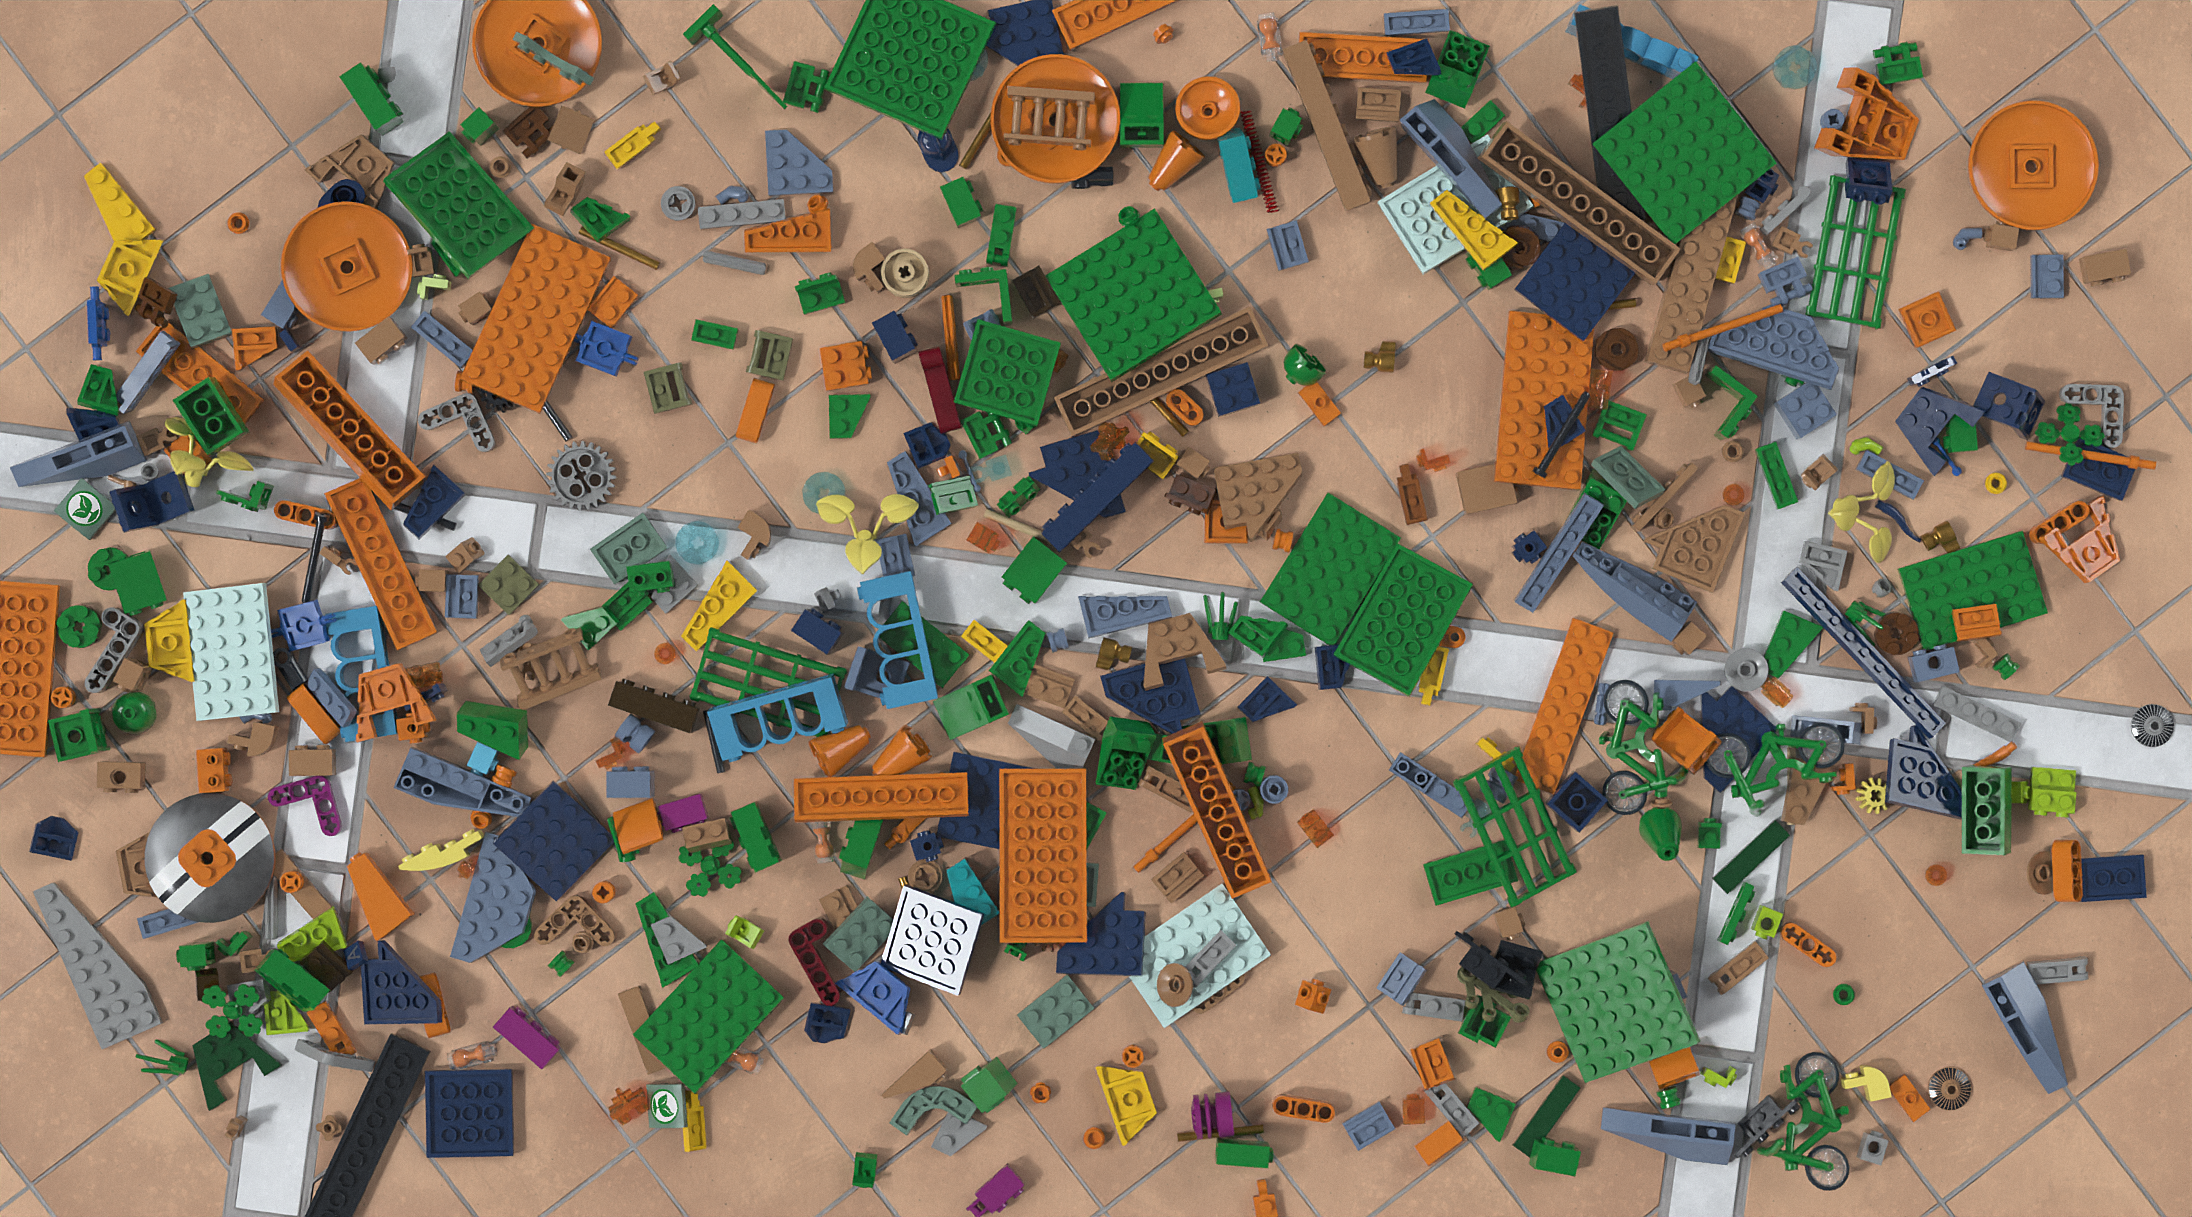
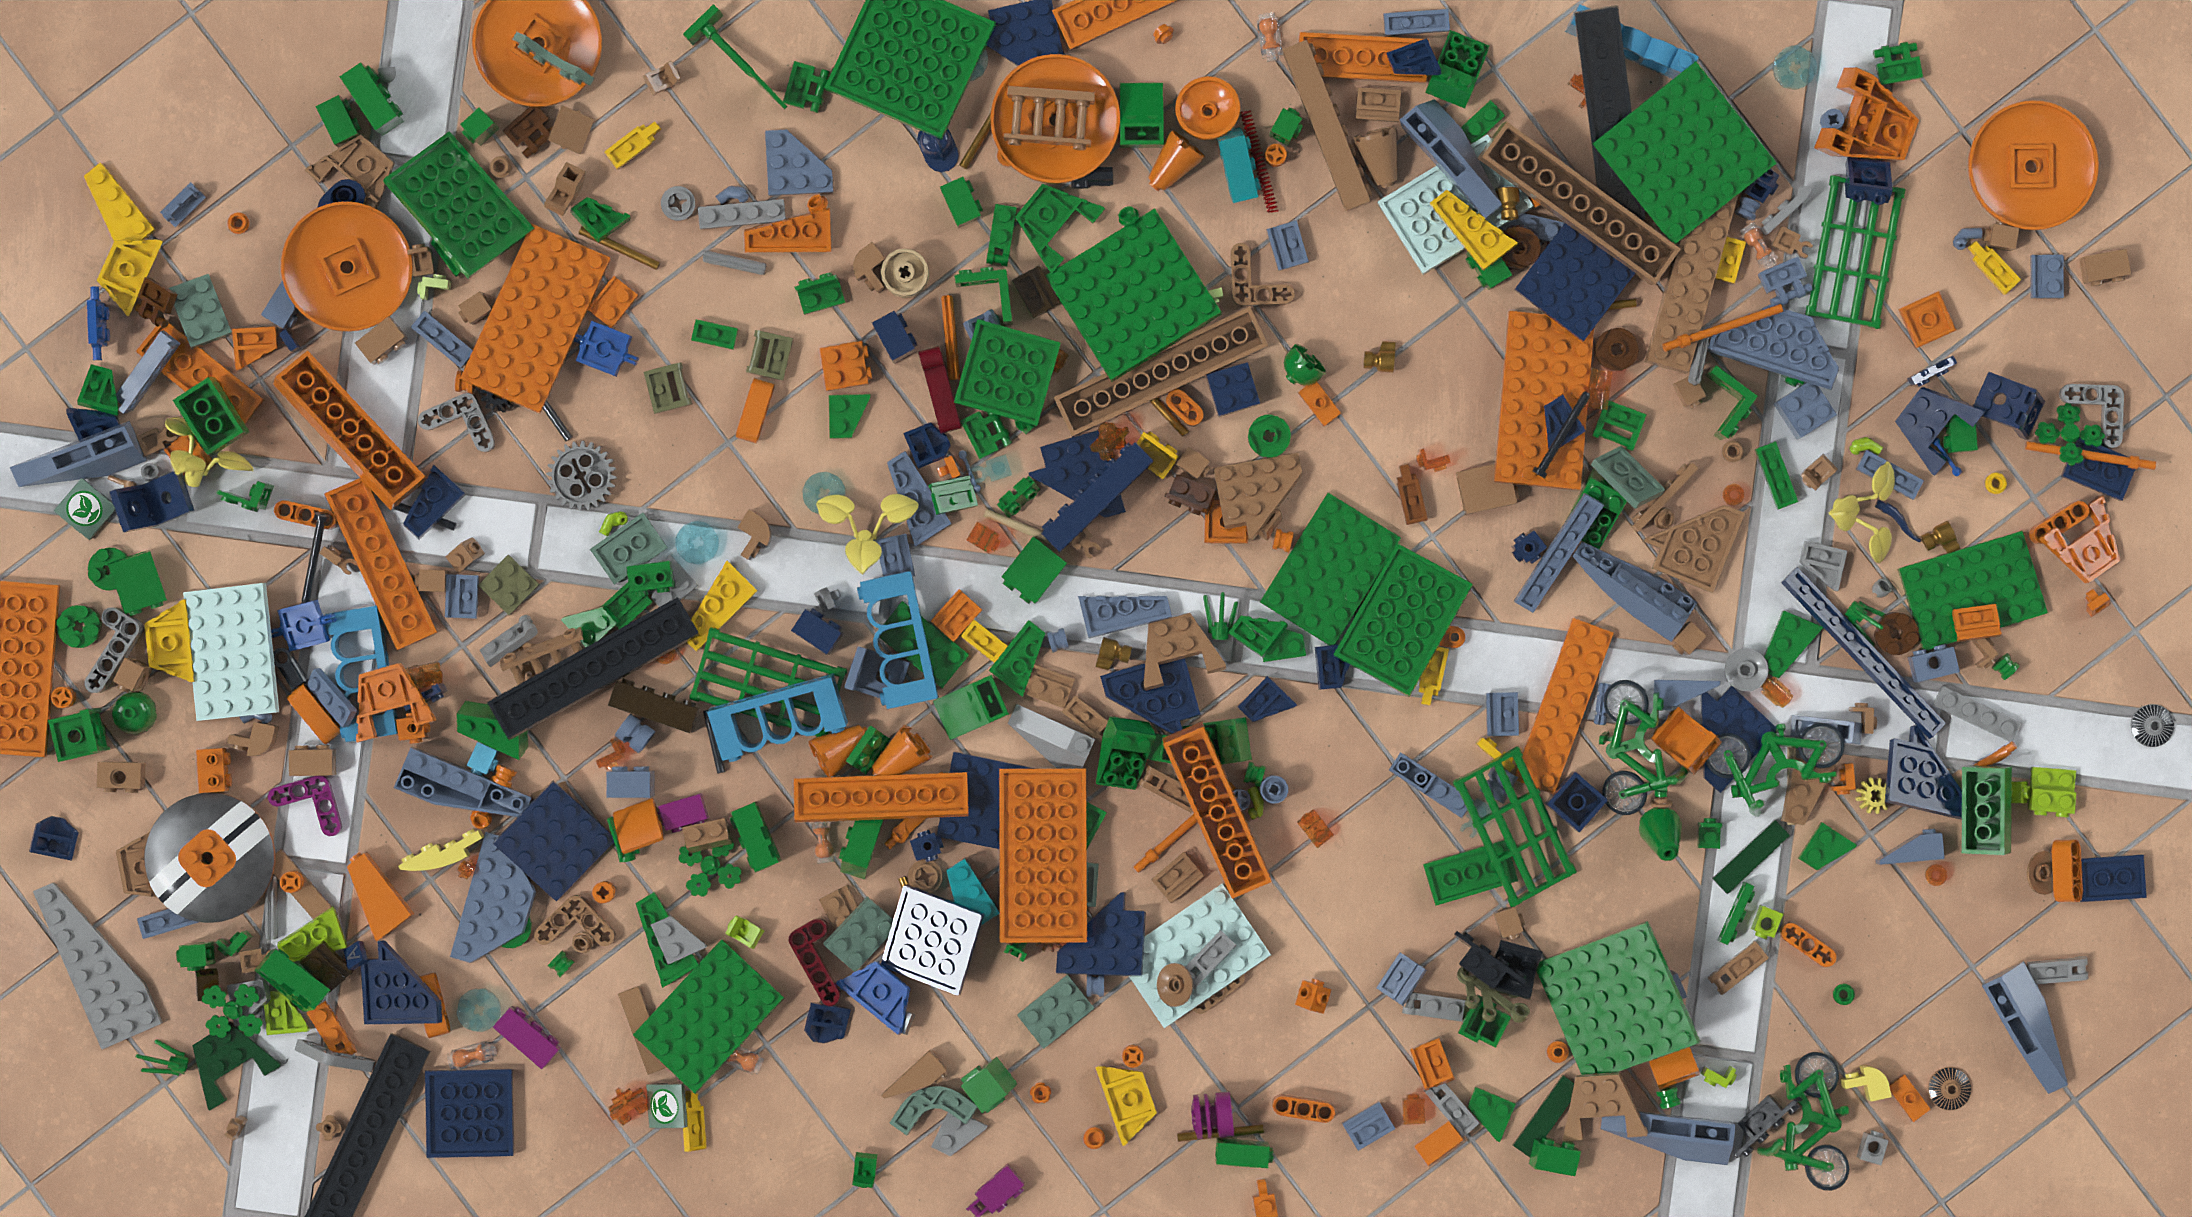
(182, 205): none -> sand blue hinge
(338, 120): none -> green brick
(483, 998): none -> clear light blue plate
(593, 668): none -> black plate
(612, 520): none -> lime arm
(868, 750): none -> green plate
(956, 615): none -> orange plate
(1045, 216): none -> green wing
(1095, 985): none -> sand blue wheel
(1252, 299): none -> medium nougat beam
(1280, 440): none -> green plate
(1502, 714): none -> sand blue plate
(1601, 1097): none -> medium nougat wing
(1825, 847): none -> green wing
(1917, 848): none -> sand blue slope
(1994, 267): none -> yellow hinge
(2096, 602): none -> orange tile

